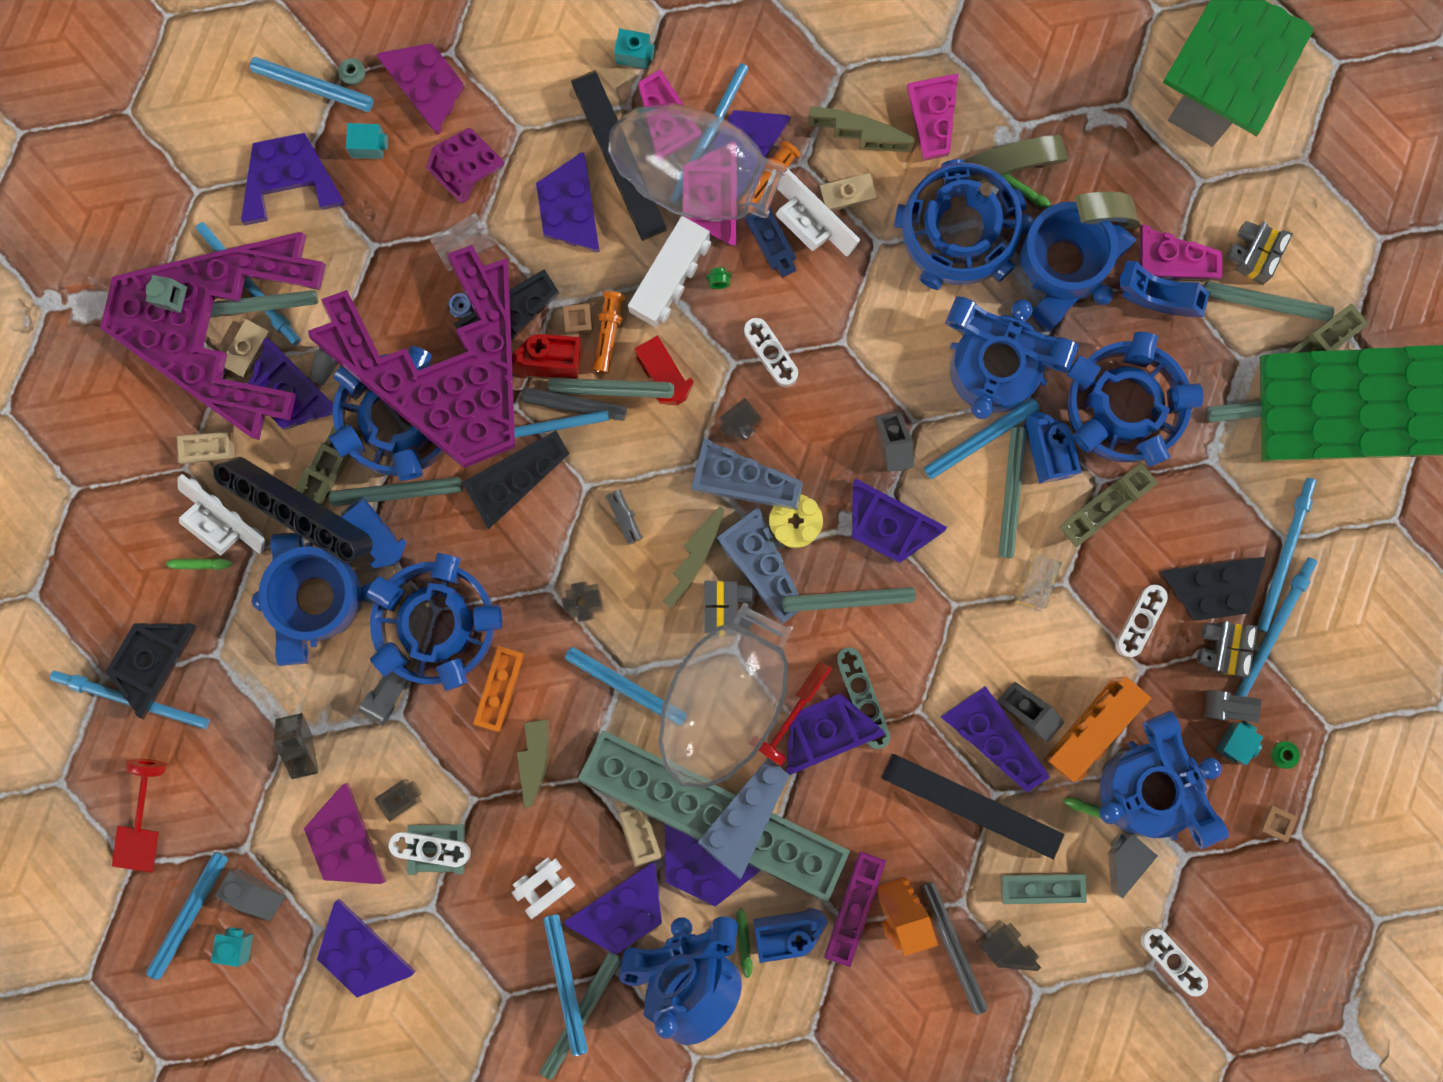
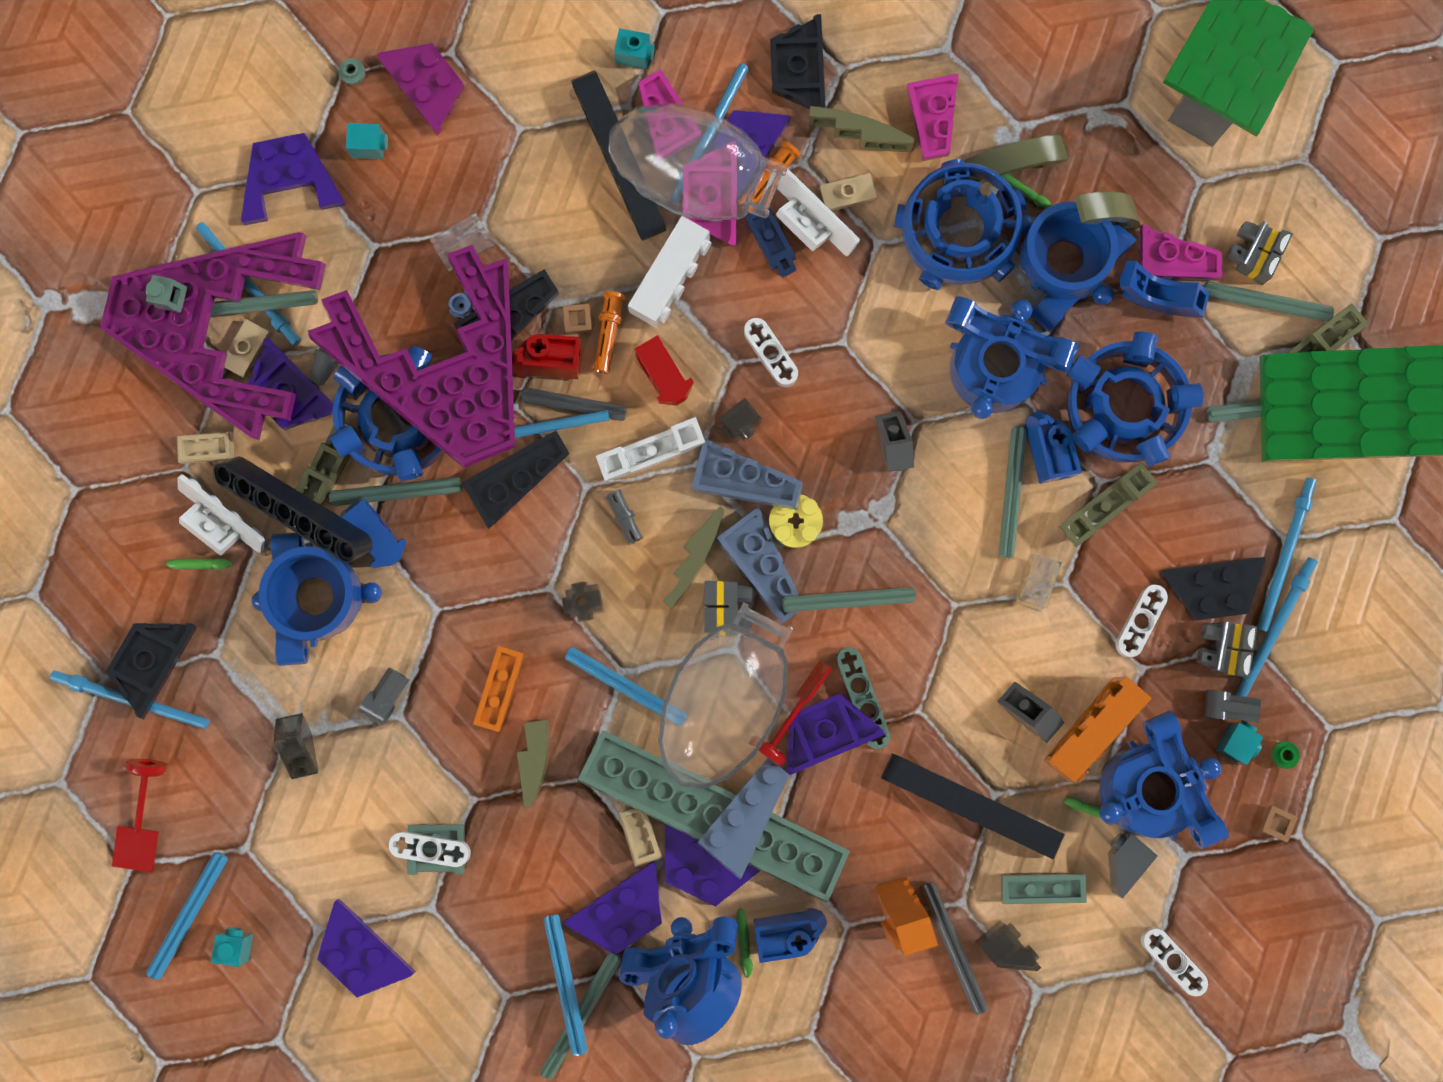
(250, 895): dark grey slope -> none
(311, 84): dark azure axle -> none
(342, 842): magenta wing -> none
(399, 799): clear smoke brick -> none
(462, 163): magenta bracket -> none
(467, 622): blue piece -> none
(546, 871): white brick -> none
(568, 205): dark purple wing -> none
(611, 387): sand green axle -> none
(651, 450): none -> white slope
(719, 278): green plate -> none
(799, 64): none -> black wing
(854, 909): magenta plate -> none
(889, 524): dark purple wing -> none
(981, 438): dark azure axle -> none
(994, 735): dark purple wing -> none

